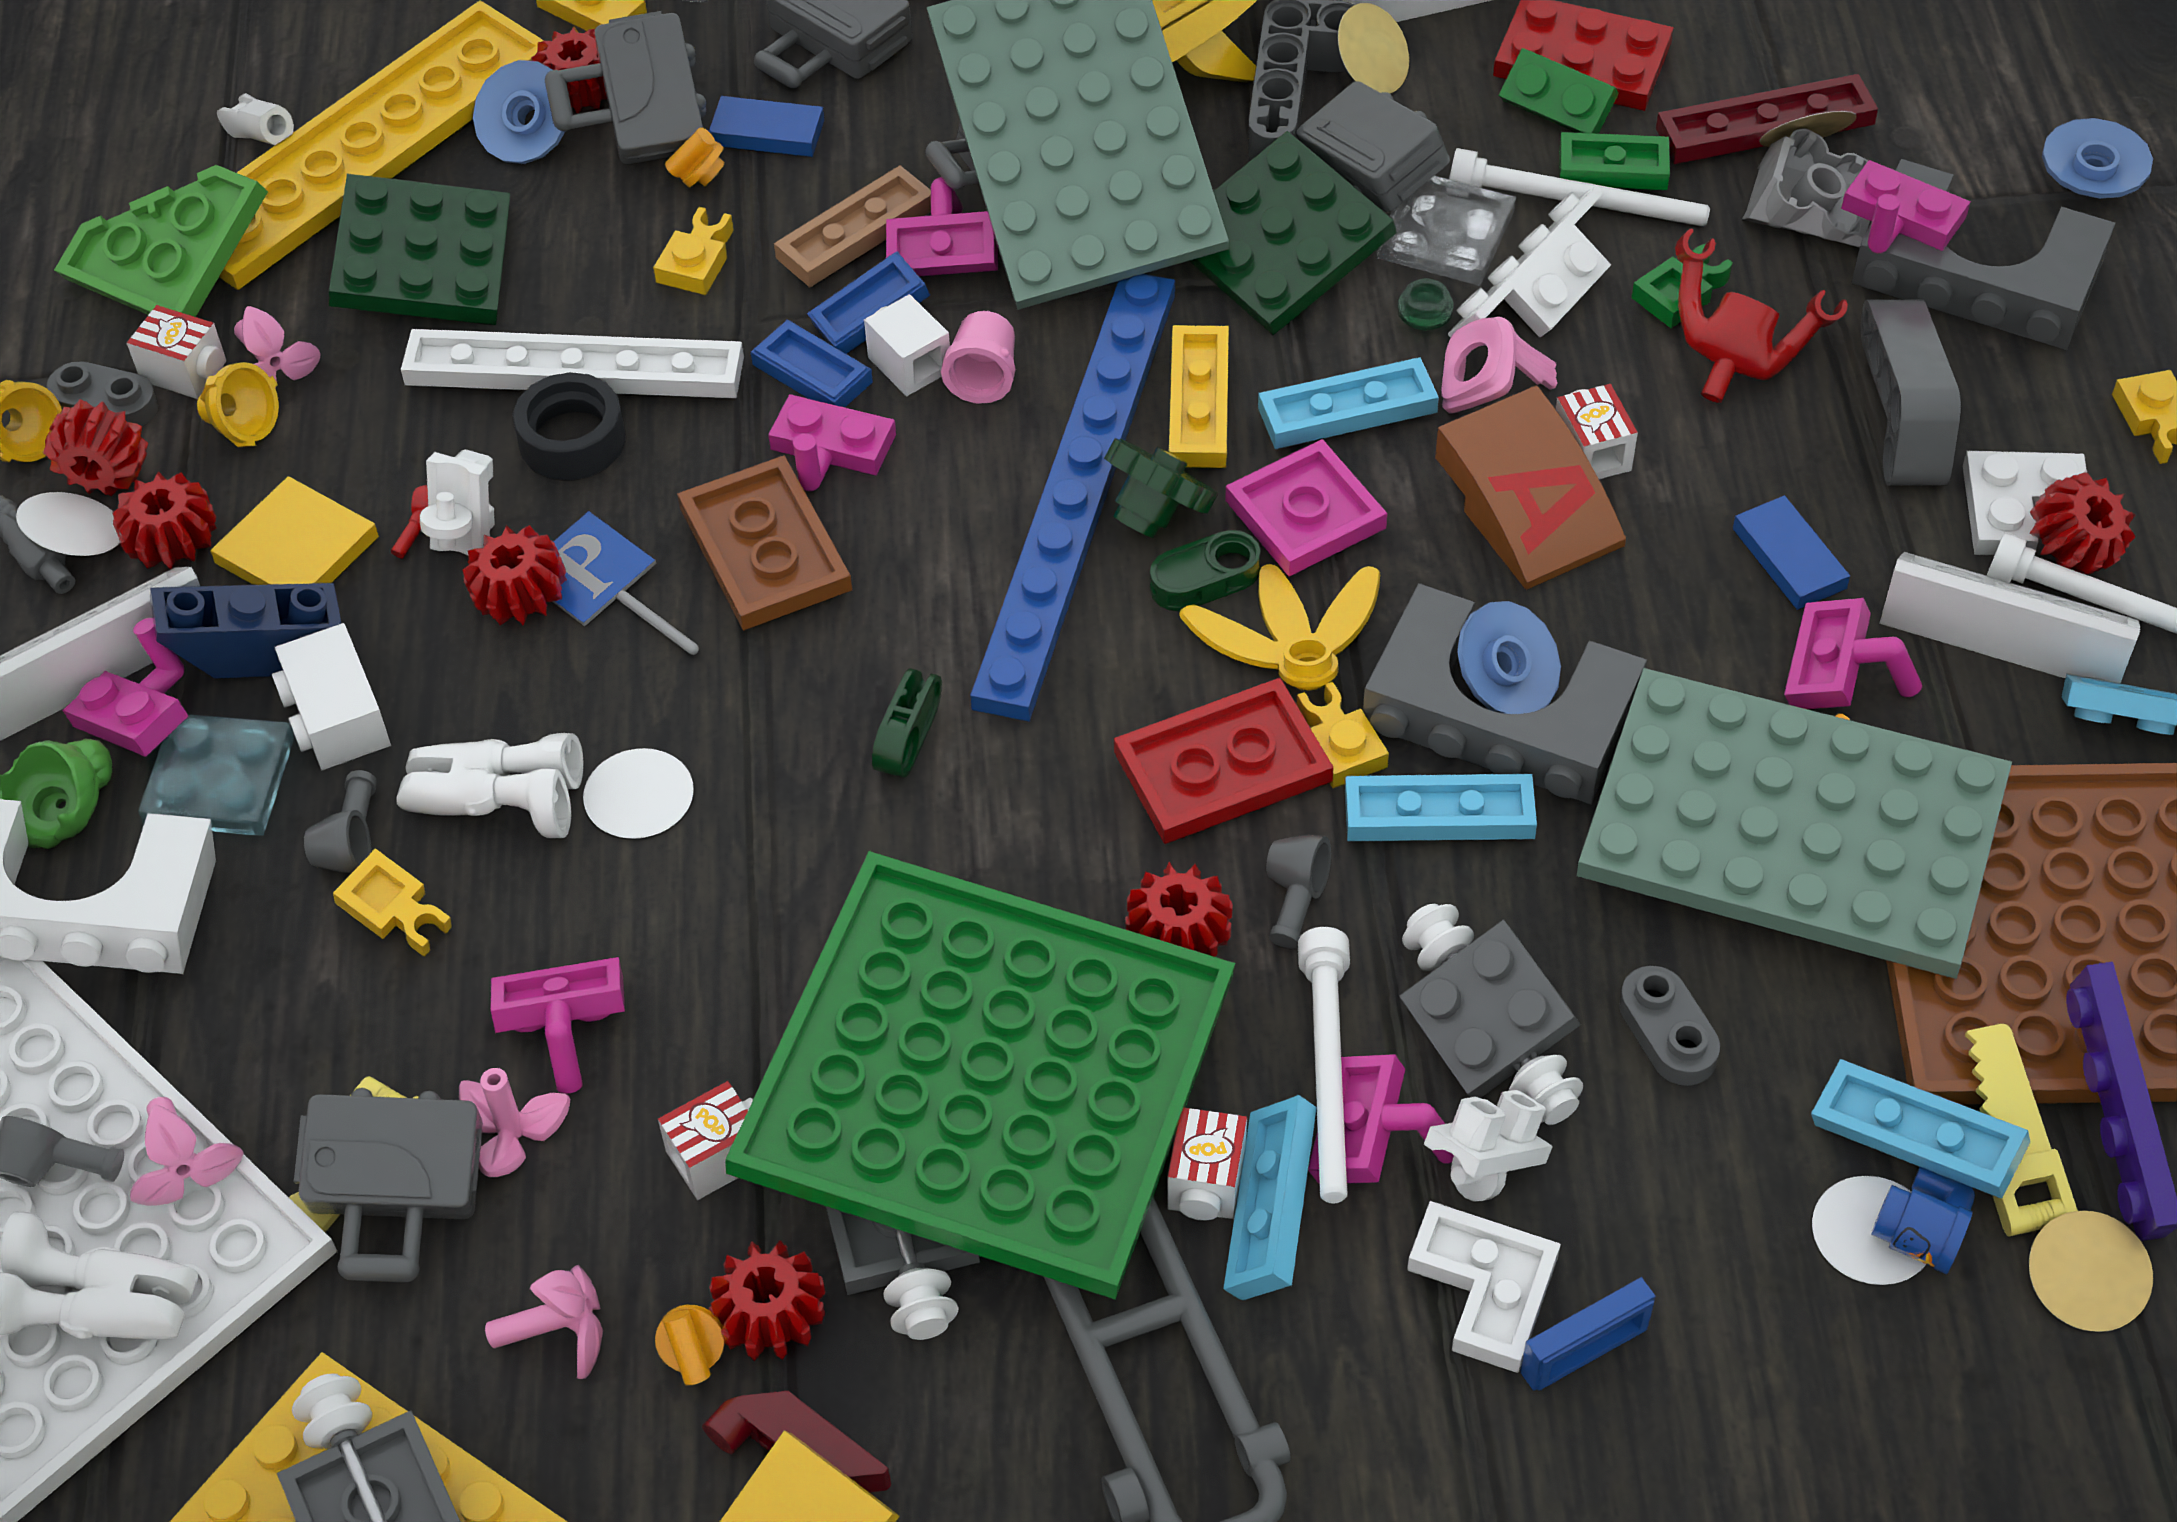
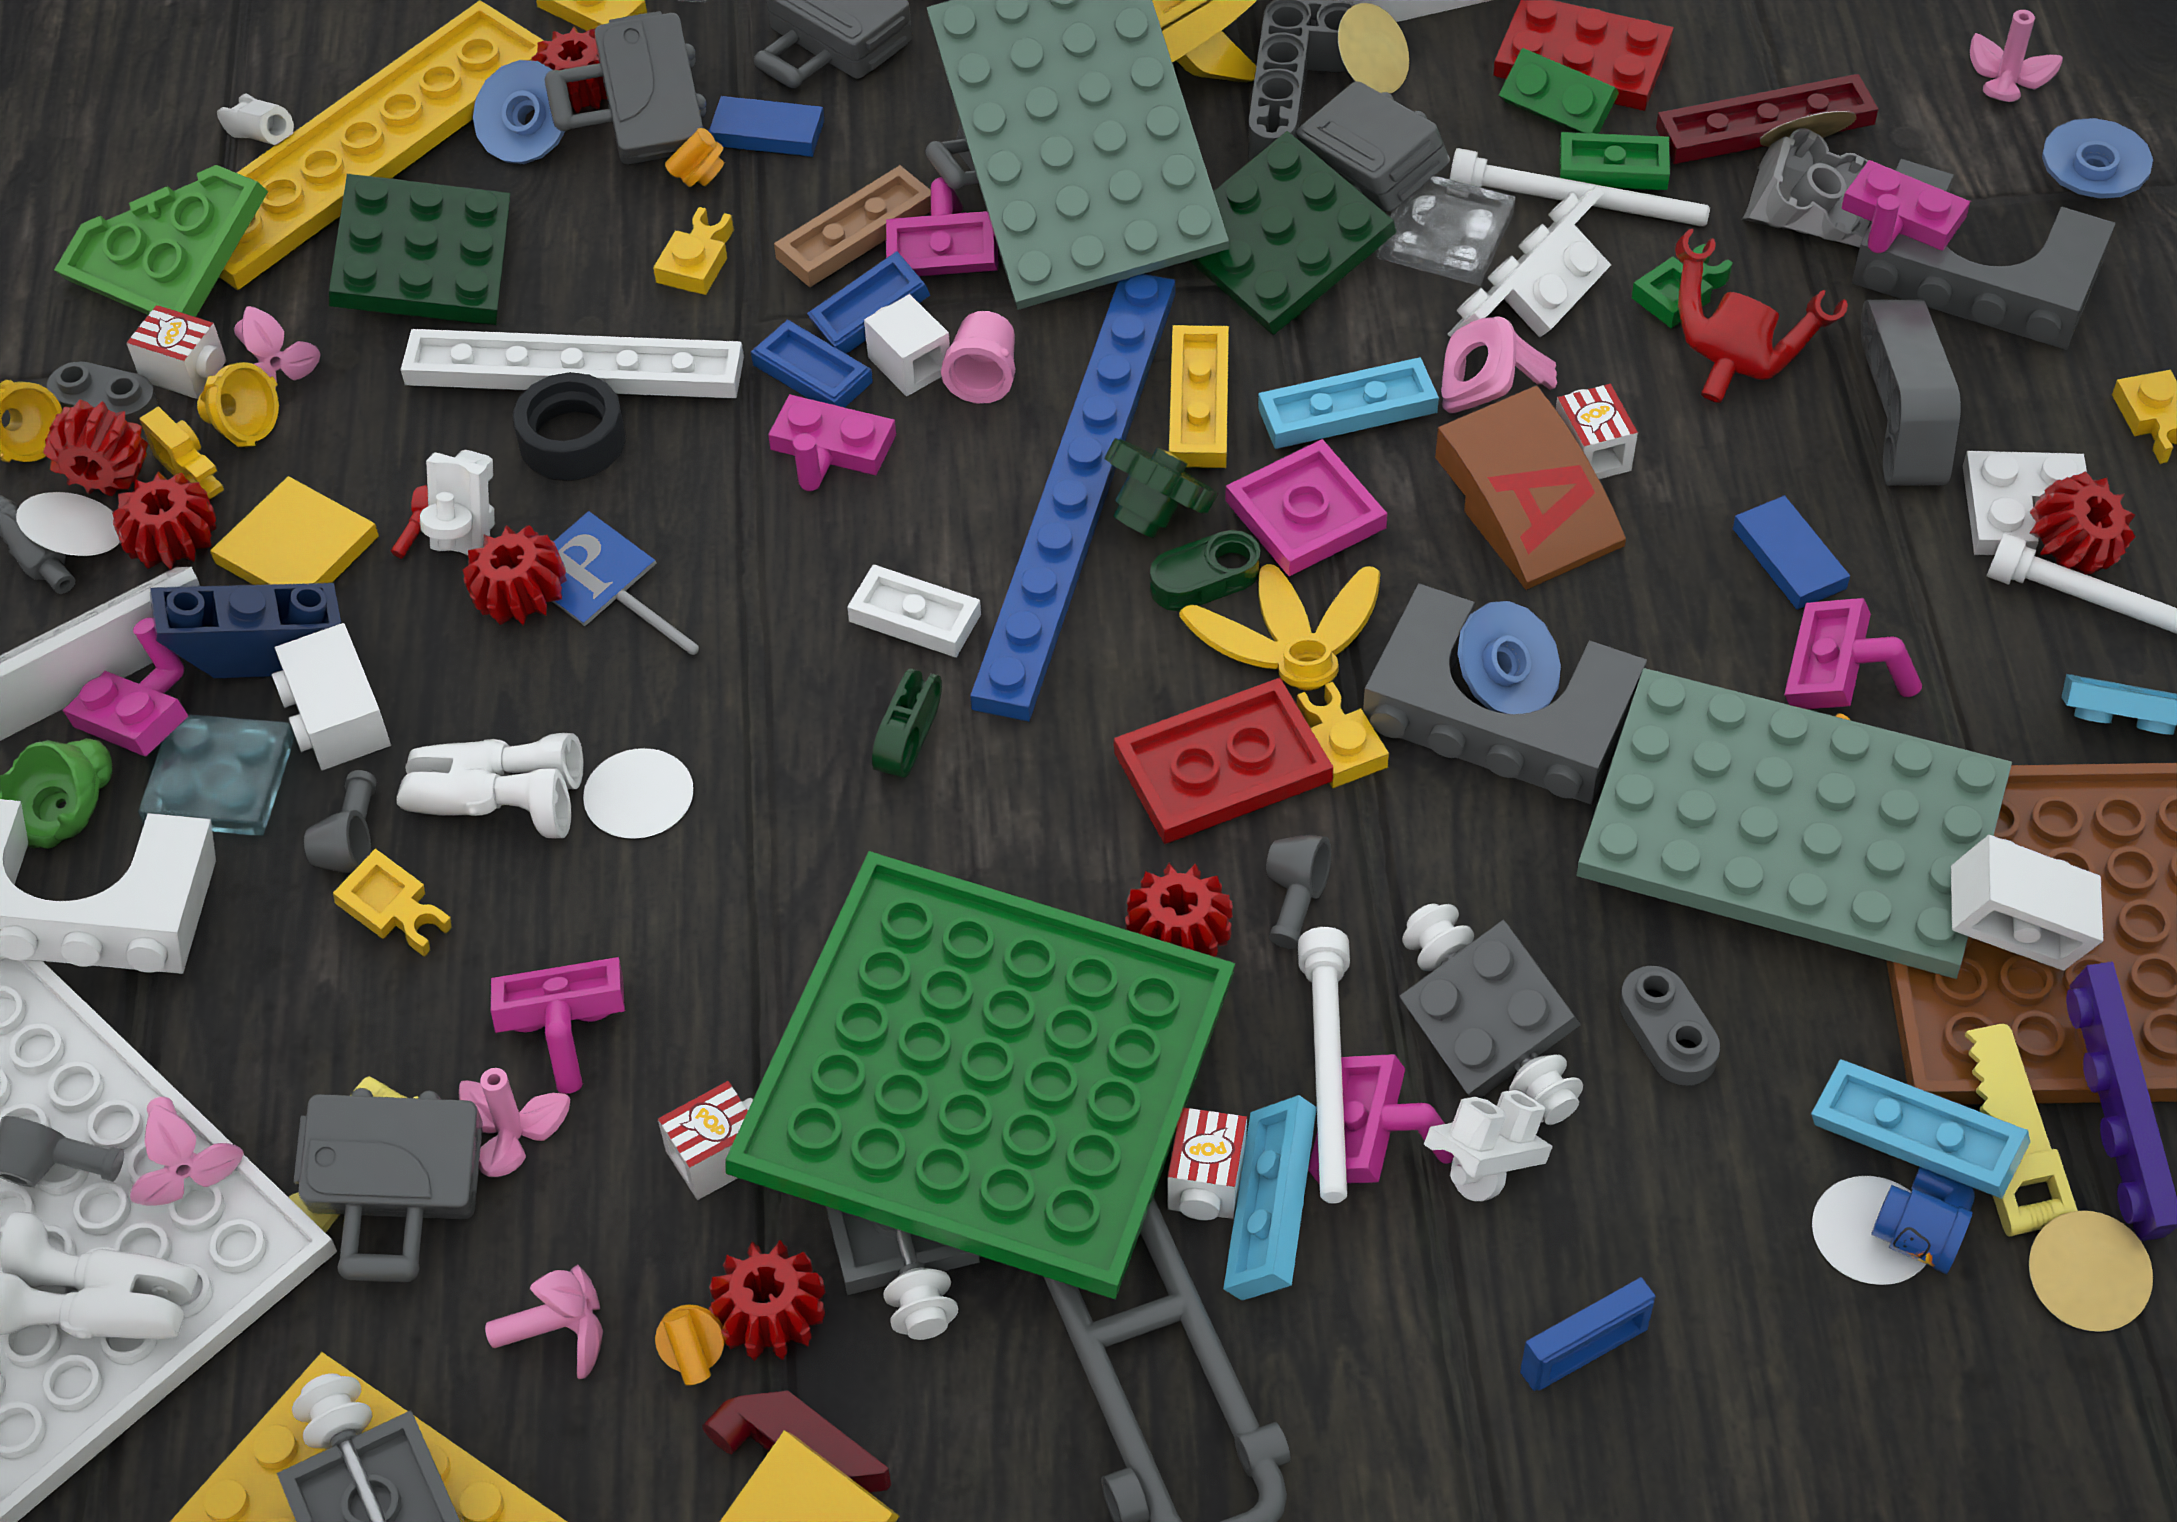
(177, 450): none -> yellow plate
(764, 542): dark orange plate -> none
(914, 610): none -> white plate
(1425, 304): clear green plate -> none
(1440, 807): medium azure plate -> none
(1501, 1270): white plate -> none
(2008, 65): none -> bright pink plant
(2008, 620): white slope -> none
(2026, 902): none -> white brick

